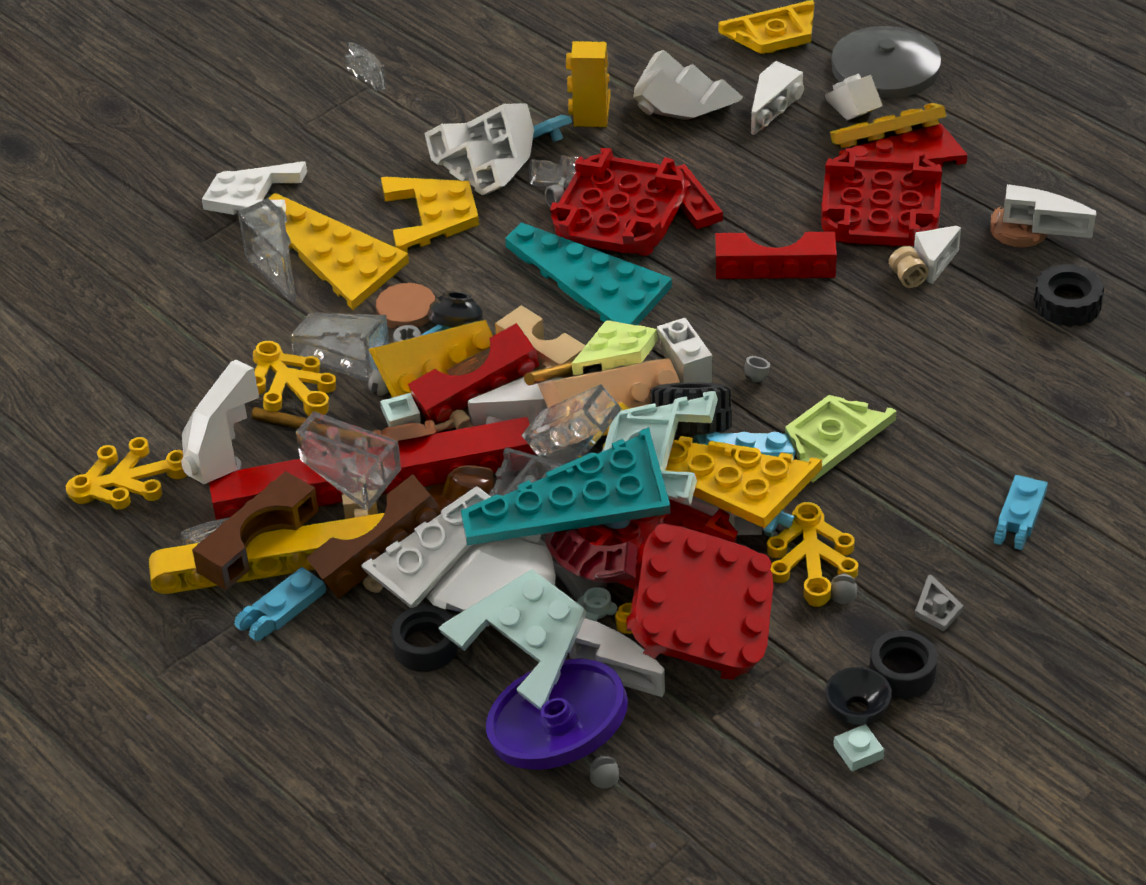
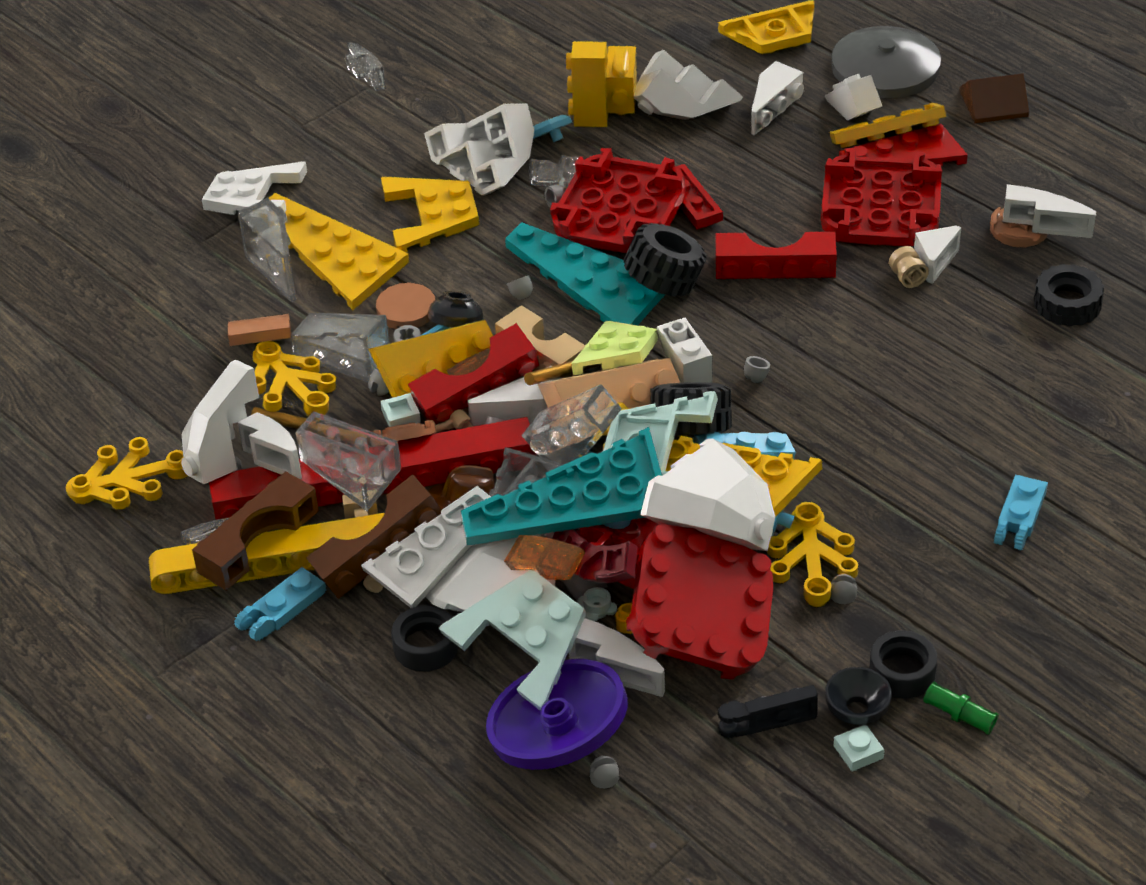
(259, 329): none -> nougat slope
(269, 444): none -> white slope
(521, 287): none -> light grey hinge
(548, 556): none -> clear orange slope
(621, 79): none -> yellow torso
(665, 259): none -> black tyre
(714, 495): none -> white brick
(768, 712): none -> black hinge
(835, 430): yellowish green wing -> none
(937, 605): light grey piece -> none
(961, 708): none -> green pin
(996, 98): none -> reddish brown slope

